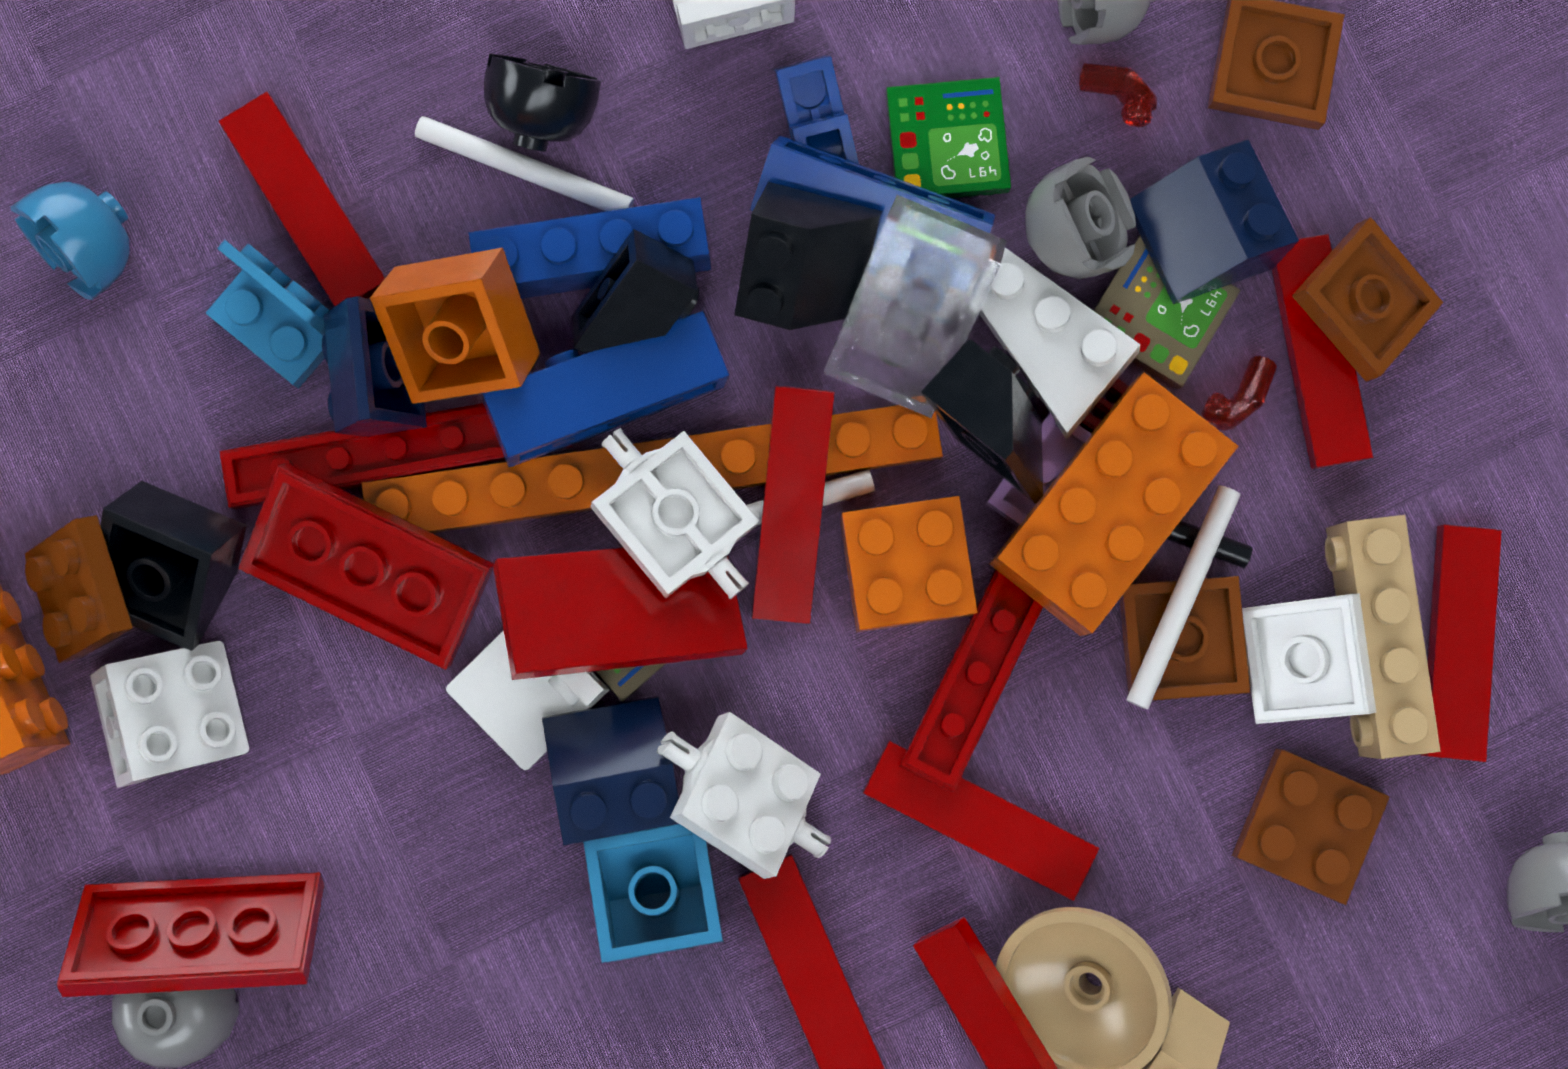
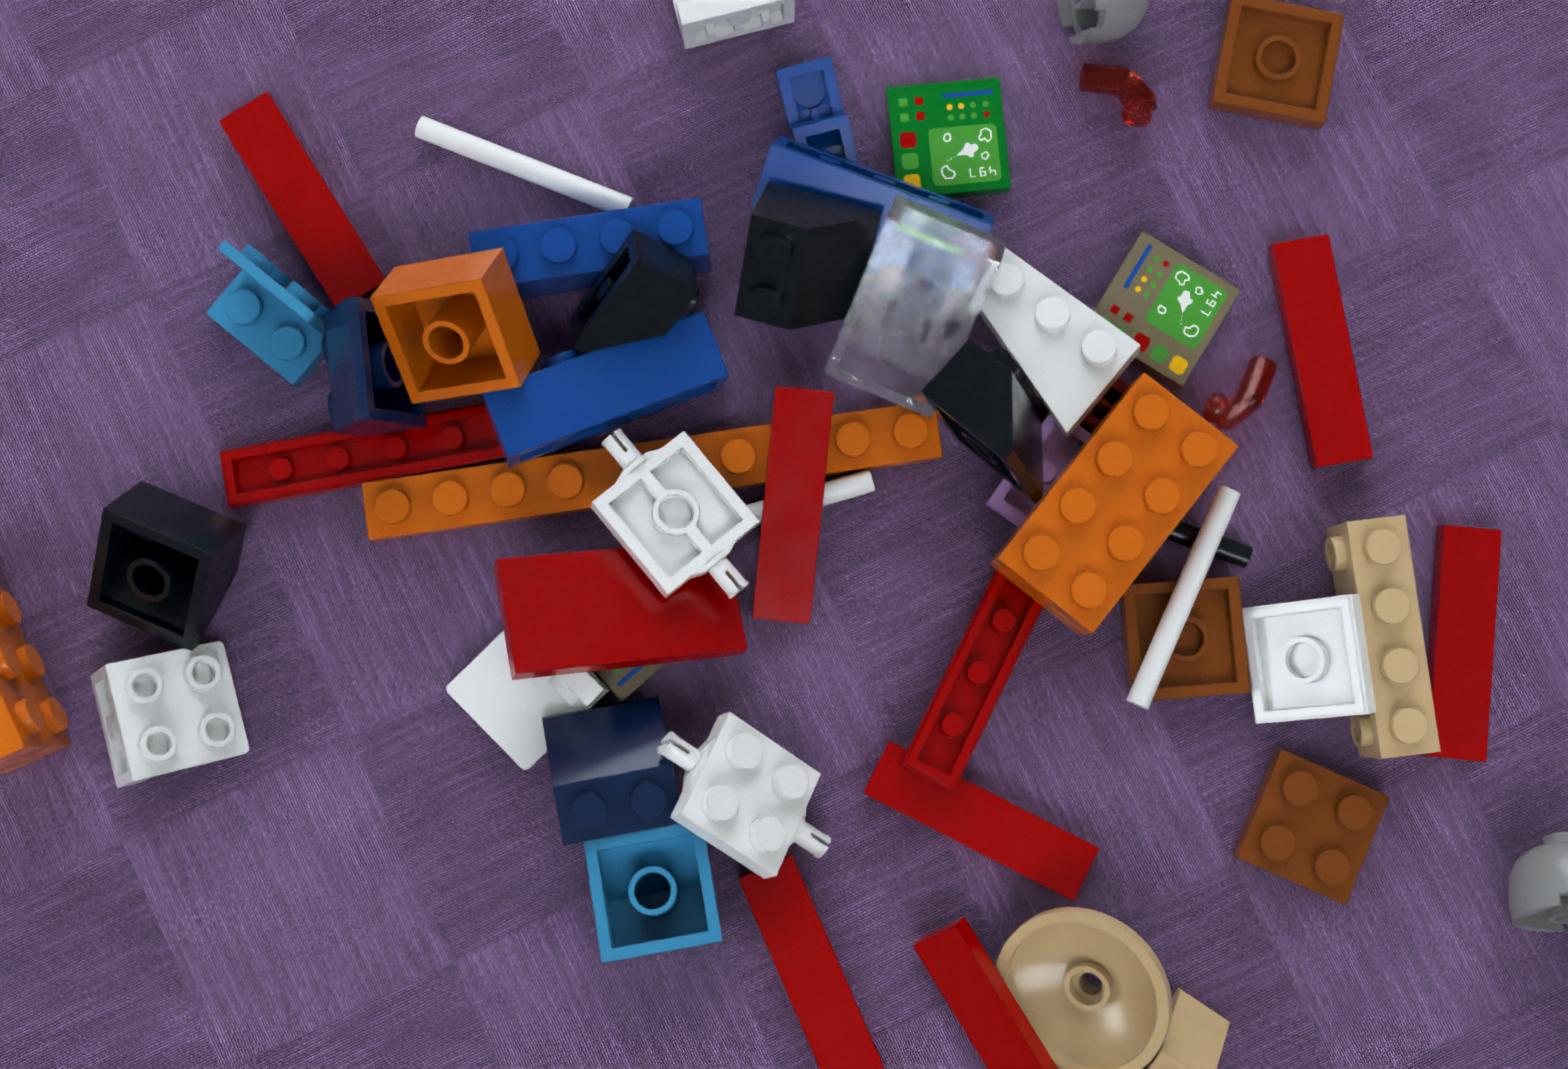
(76, 233): dark azure cylinder -> none
(77, 589): dark orange plate -> none
(174, 1025): light grey cylinder -> none
(192, 935): red tile -> none
(365, 566): red tile -> none
(538, 100): black cylinder -> none
(908, 564): orange brick -> none
(1080, 220): light grey cylinder -> none
(1213, 222): dark blue slope -> none
(1368, 299): dark orange plate -> none

